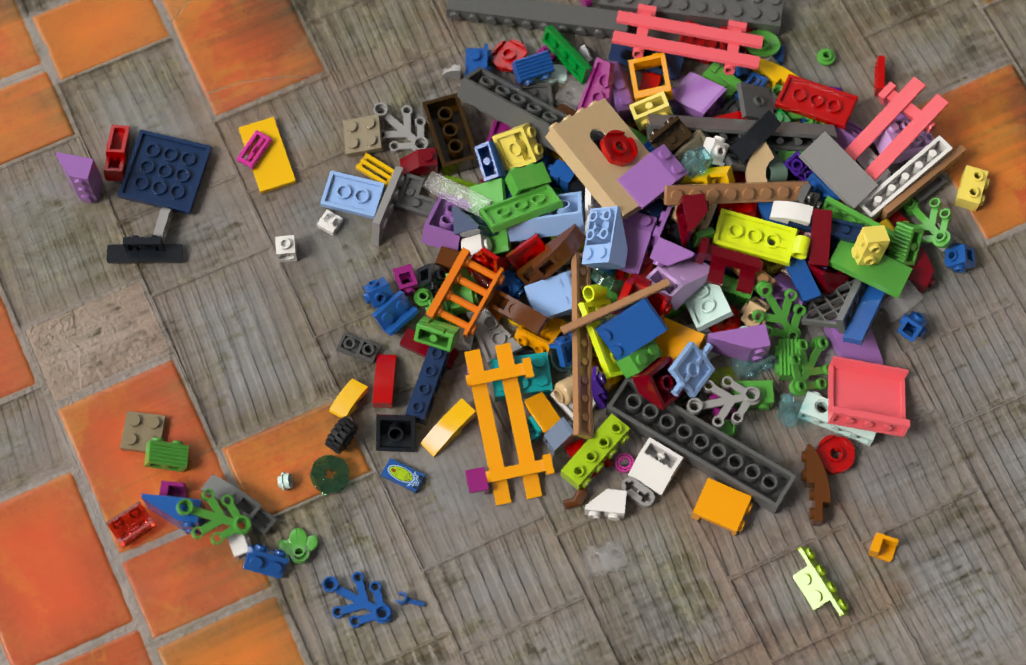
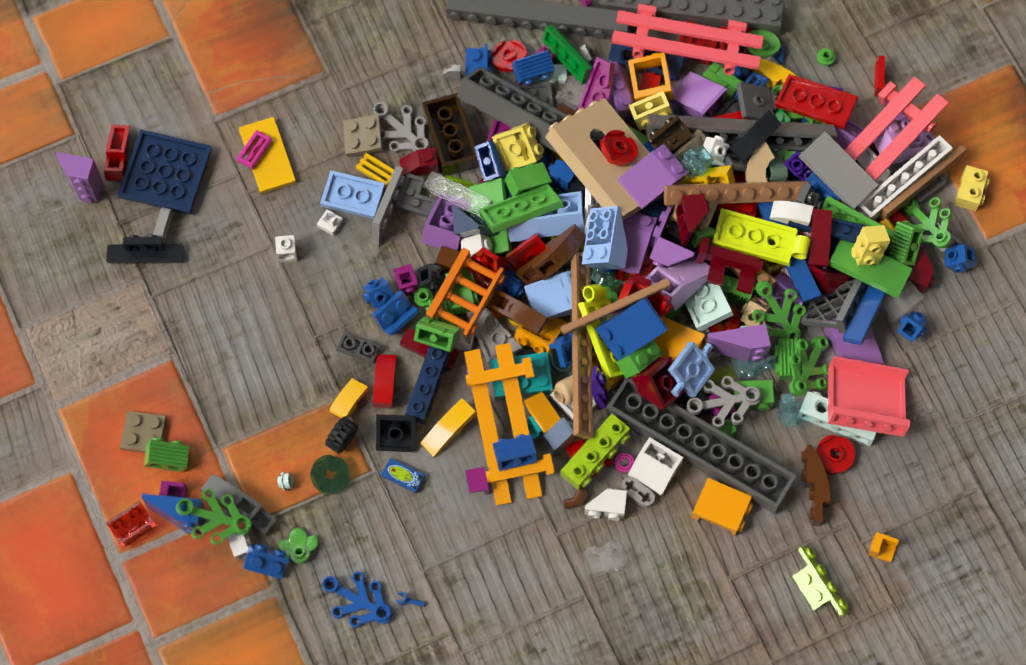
(514, 452): none -> blue brick

